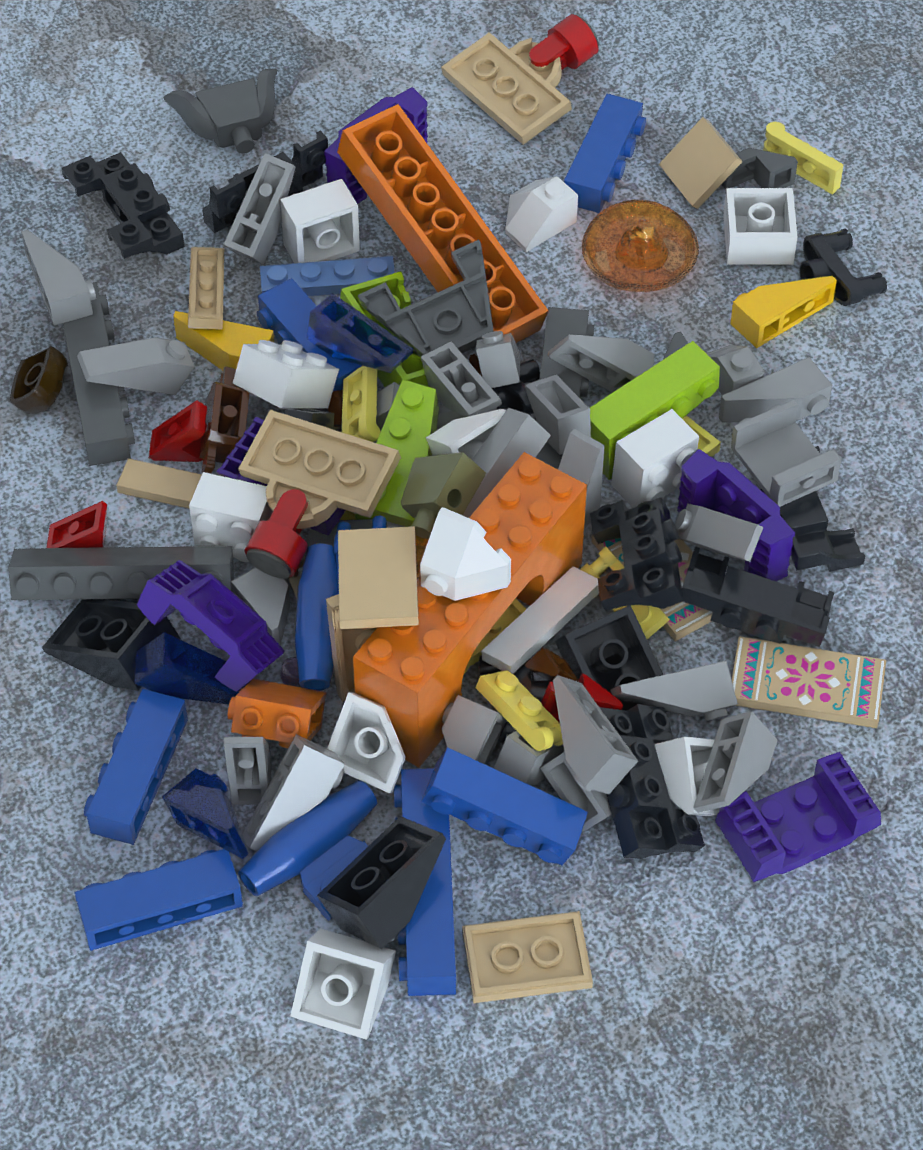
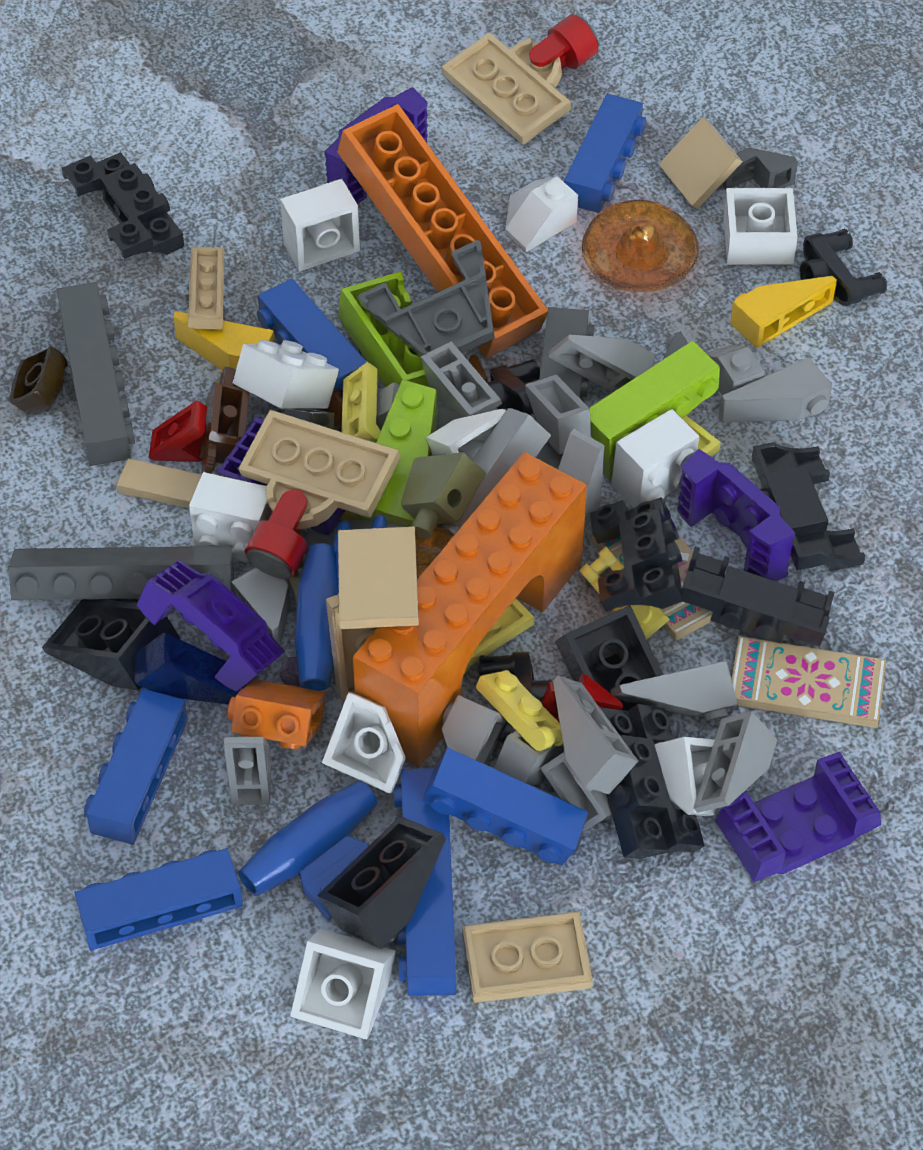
(59, 281): light grey slope -> none
(80, 529): red slope -> none
(142, 365): light grey slope -> none
(204, 809): clear blue slope -> none
(227, 201): black bracket -> none
(229, 112): dark grey torso -> none
(260, 211): light grey slope -> none
(296, 788): slope -> none
(326, 276): medium blue plate -> none
(354, 337): clear blue slope -> none
(460, 560): white slope -> none
(498, 359): light grey slope -> none
(541, 620): white tile -> none
(549, 665): reddish brown slope -> none
(718, 532): light grey slope -> none
(782, 455): light grey panel -> none
(812, 163): light yellow plate -> none

